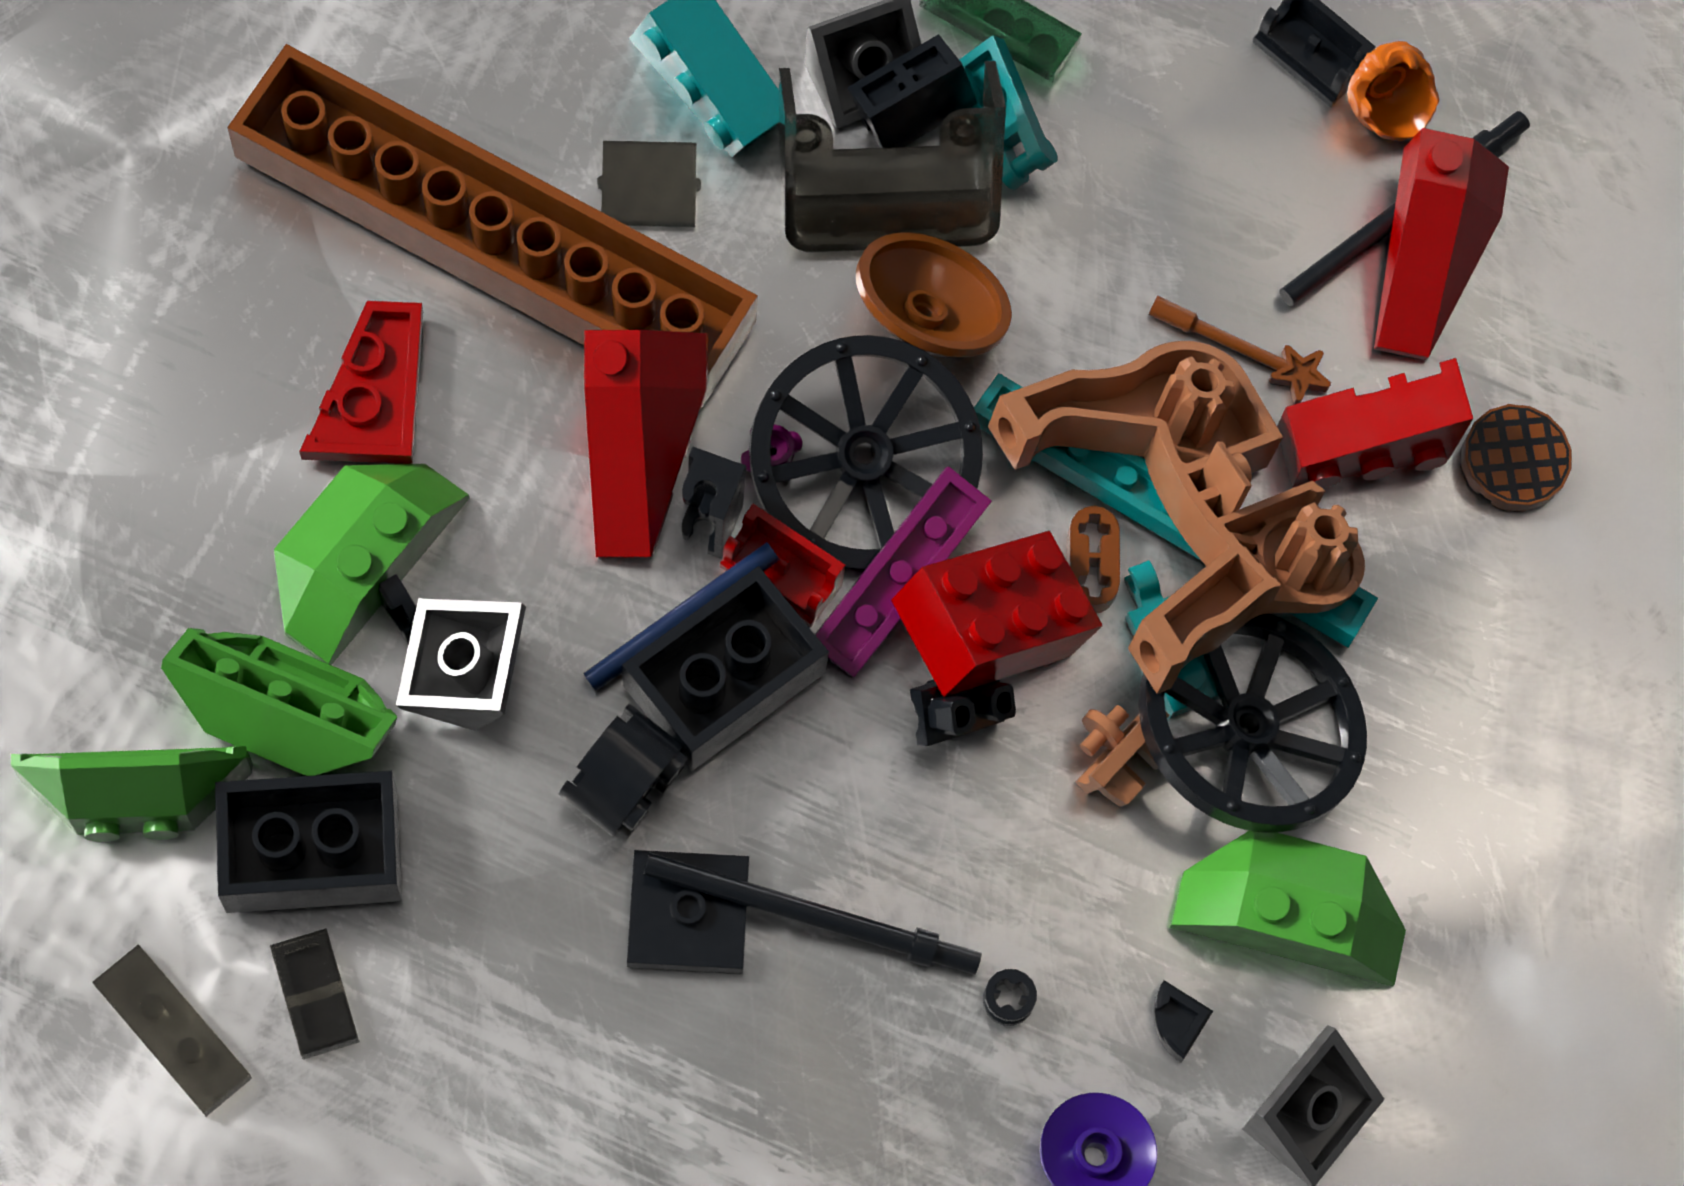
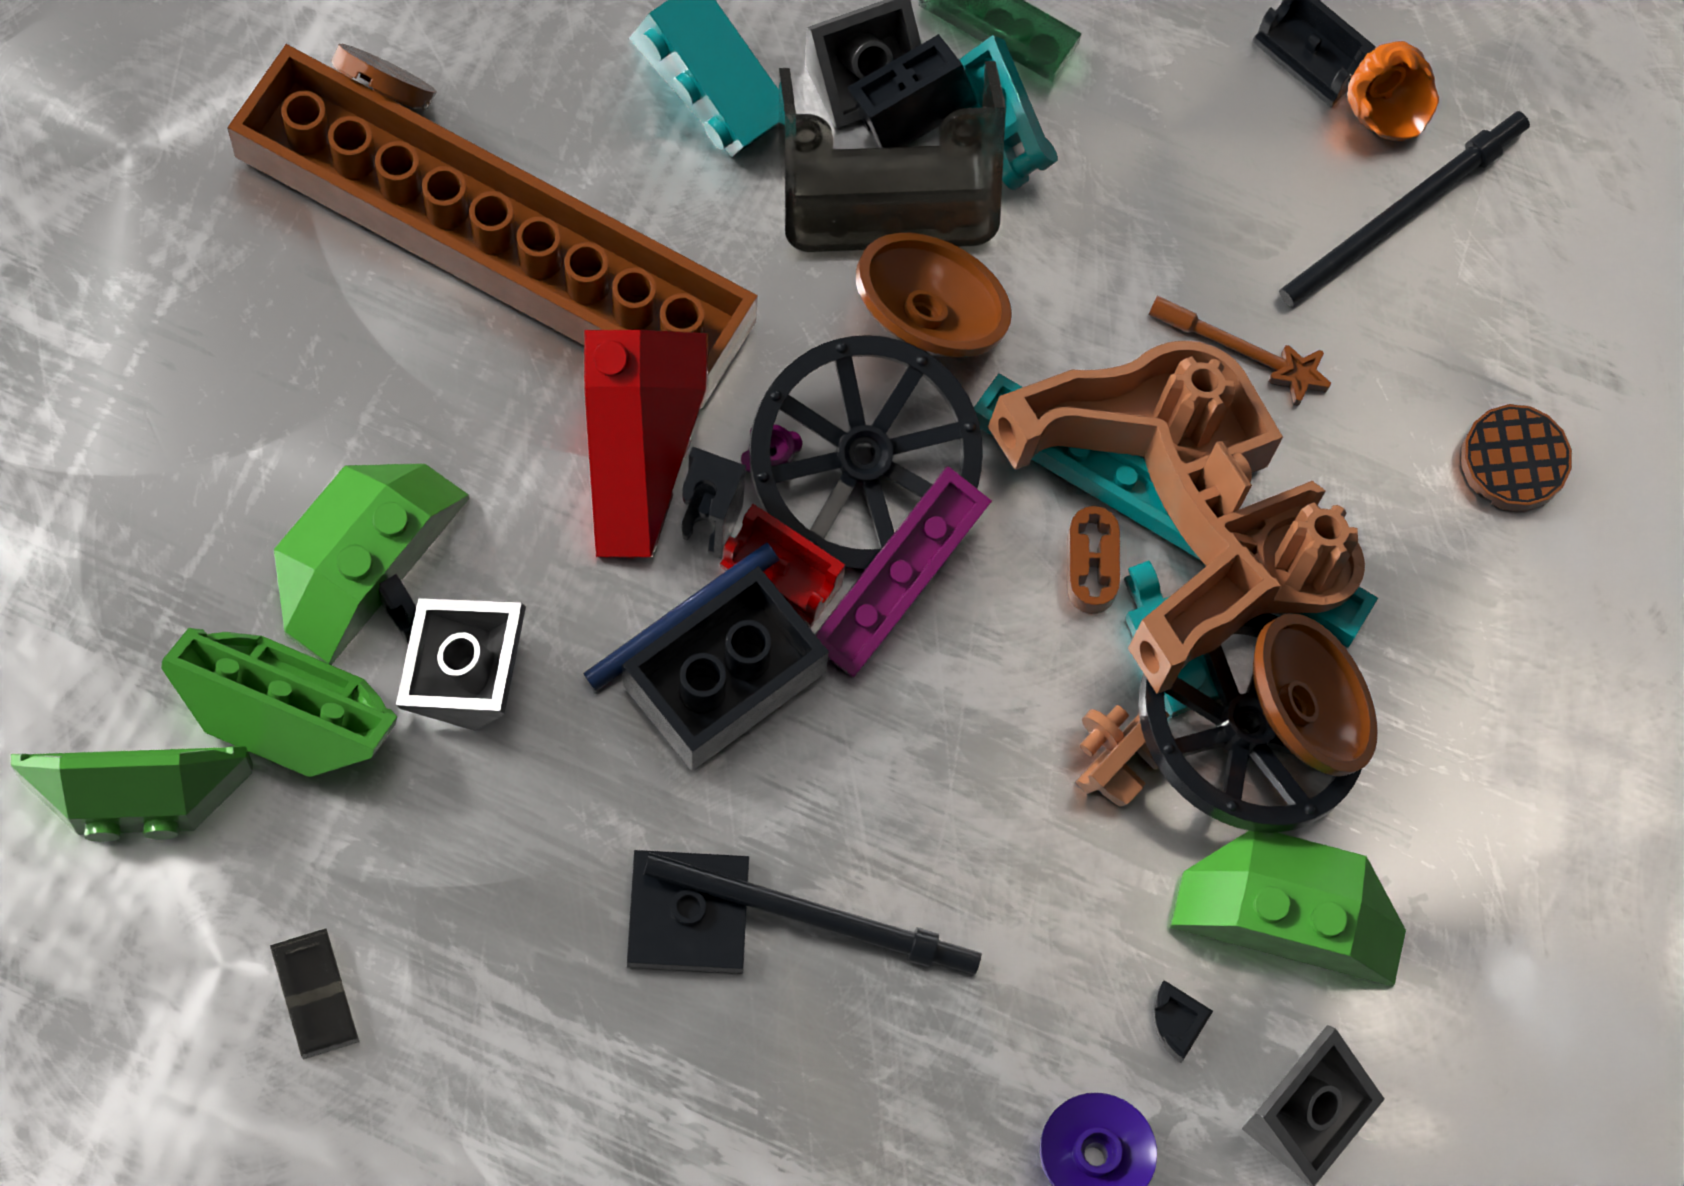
(172, 1030): clear smoke tile -> none
(307, 841): black brick -> none
(375, 392): red wing -> none
(383, 77): none -> dark orange tile
(623, 771): black brick -> none
(649, 183): clear smoke piece -> none
(960, 713): black hips -> none
(996, 612): red brick -> none
(1012, 980): black bush -> none
(1314, 695): none -> dark orange dish
(1376, 431): red wedge -> none
(1440, 227): red wedge -> none

